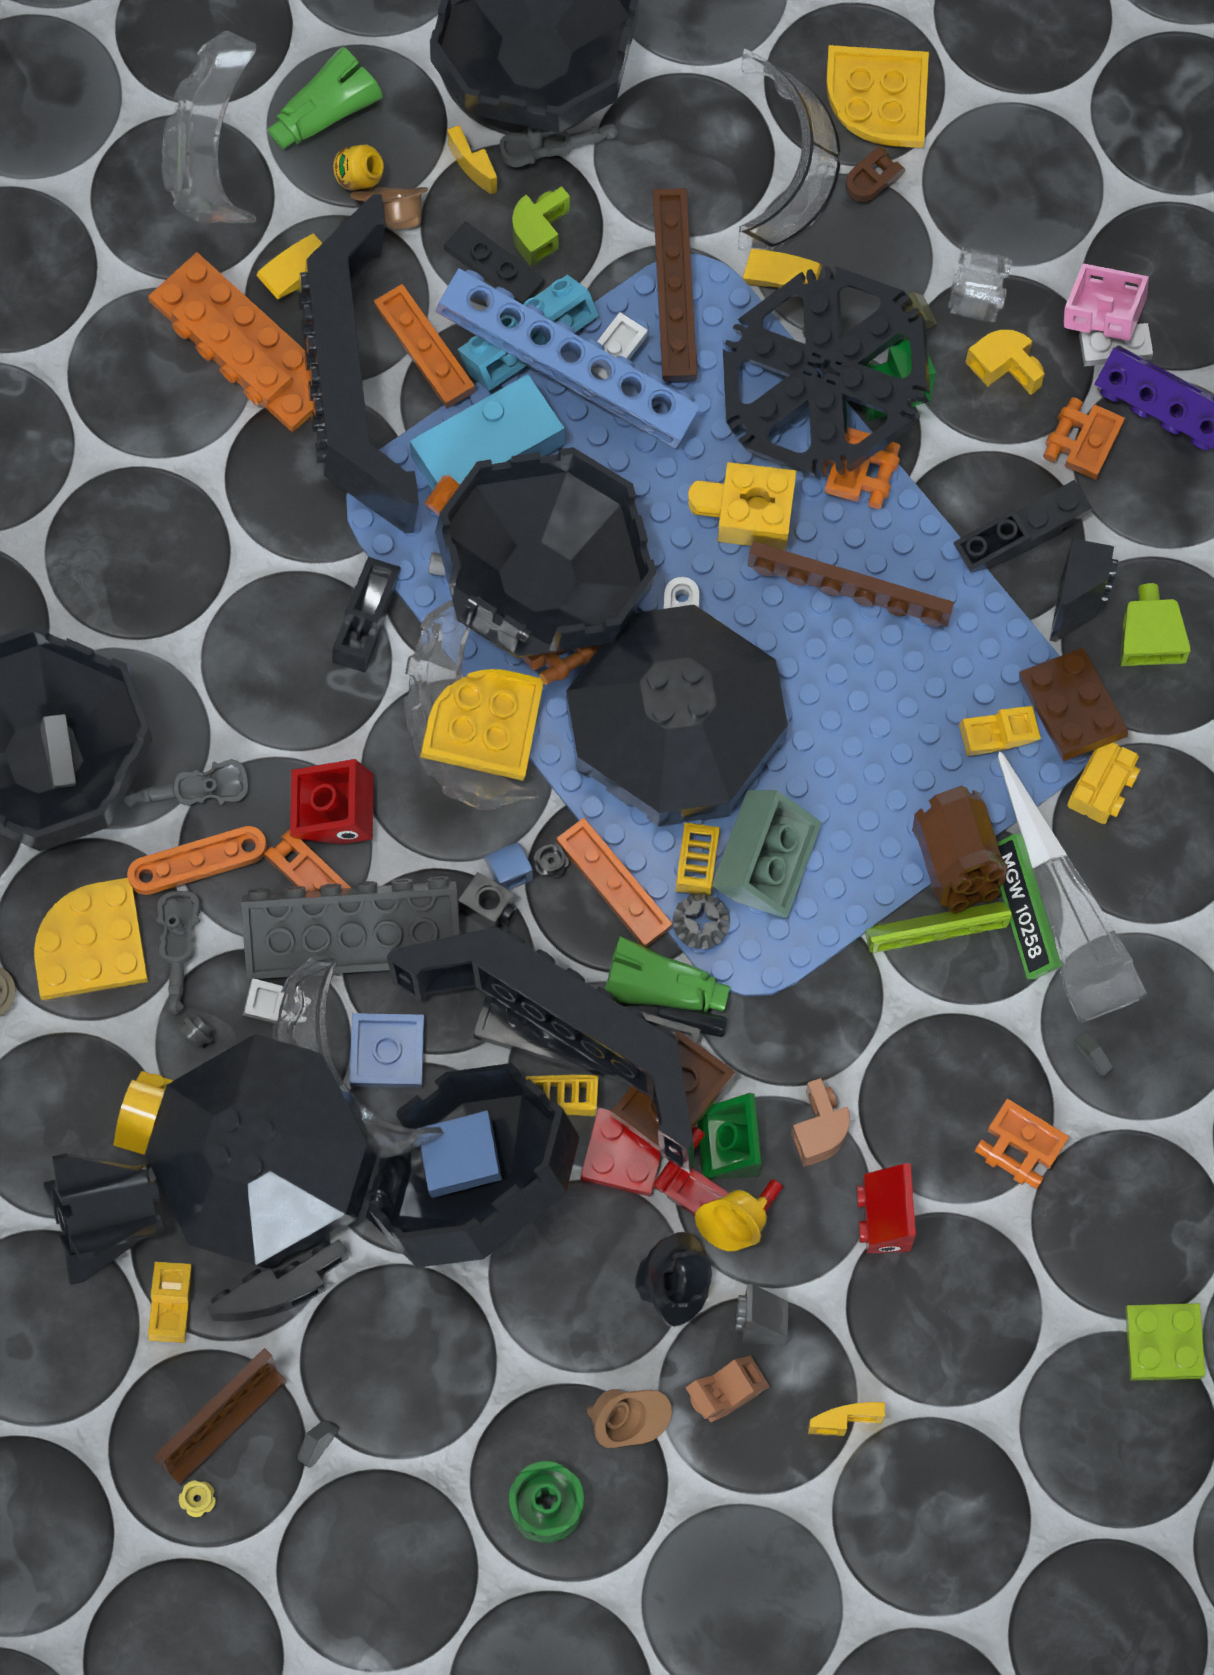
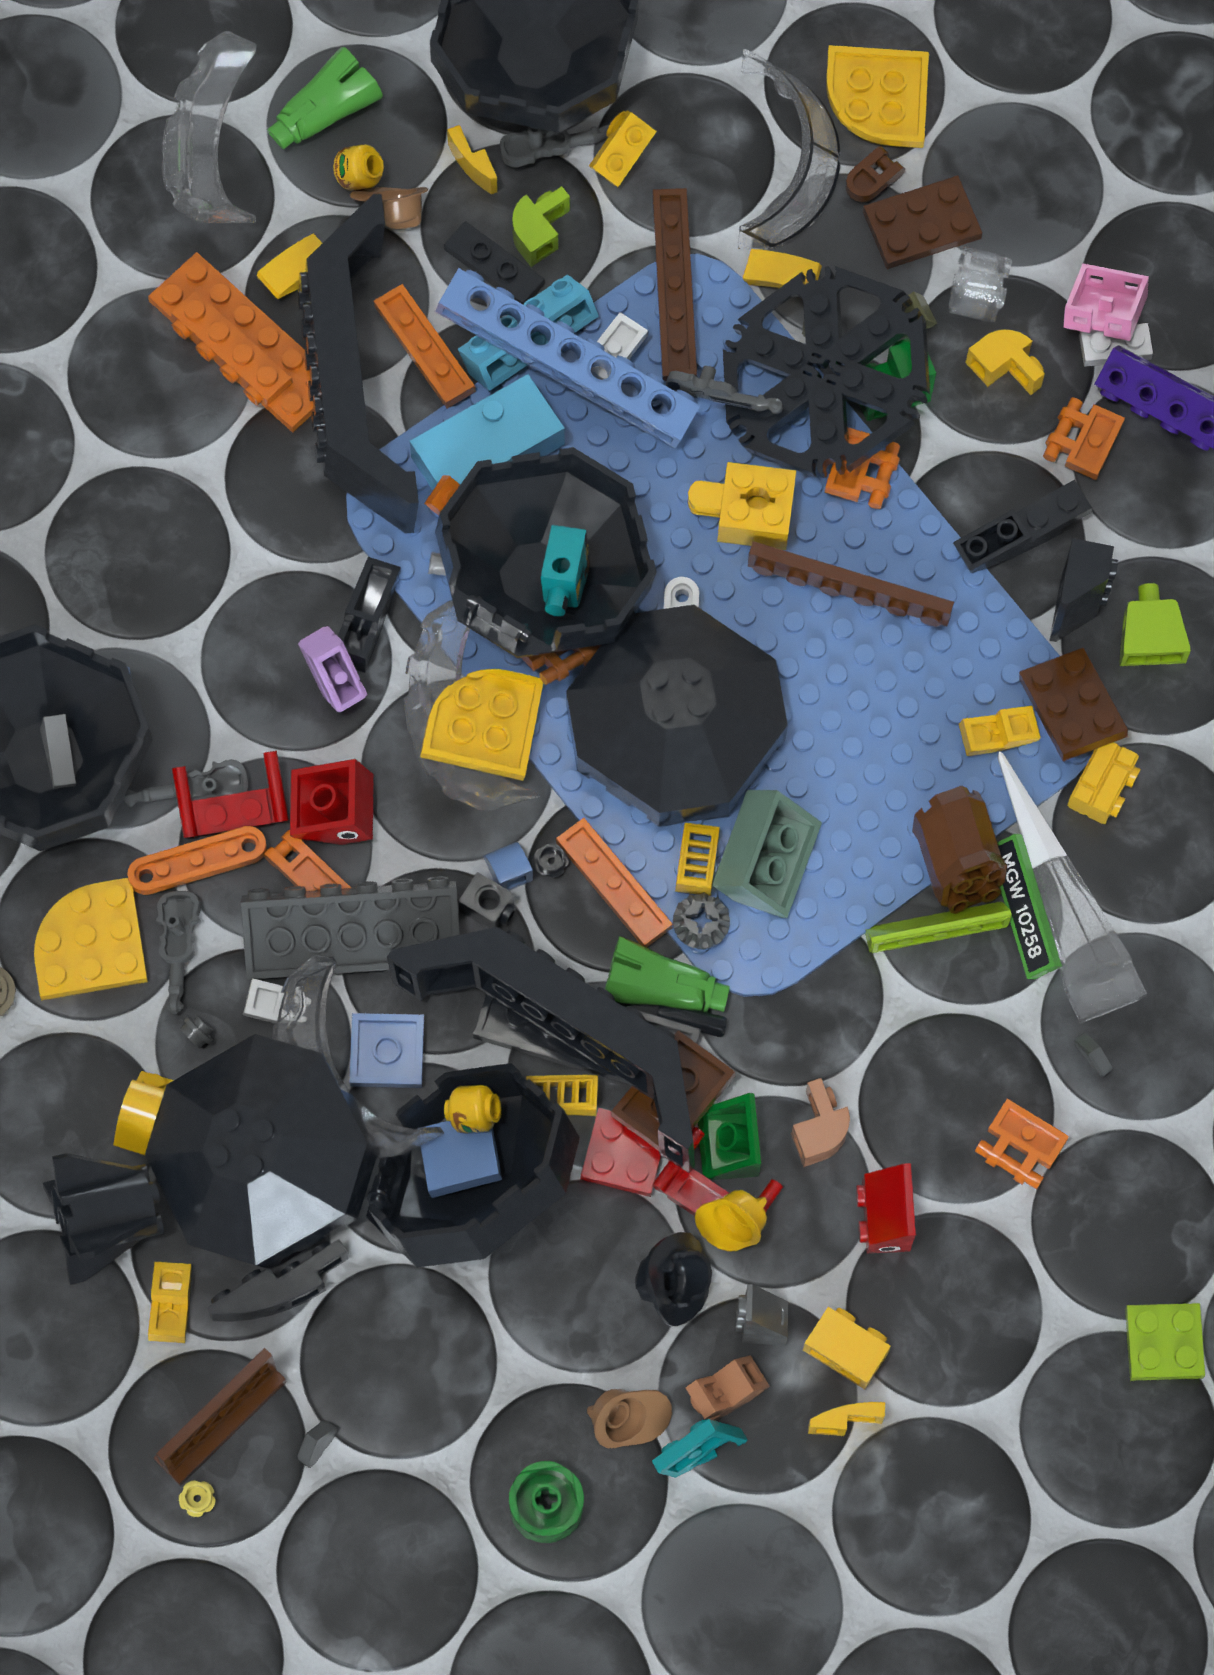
(231, 810): none -> red plate
(332, 669): none -> lavender brick
(472, 1109): none -> yellow head
(564, 578): none -> teal torso
(624, 145): none -> yellow plate
(696, 1447): none -> teal wing
(719, 391): none -> dark grey piece
(847, 1346): none -> yellow brick
(922, 222): none -> reddish brown plate

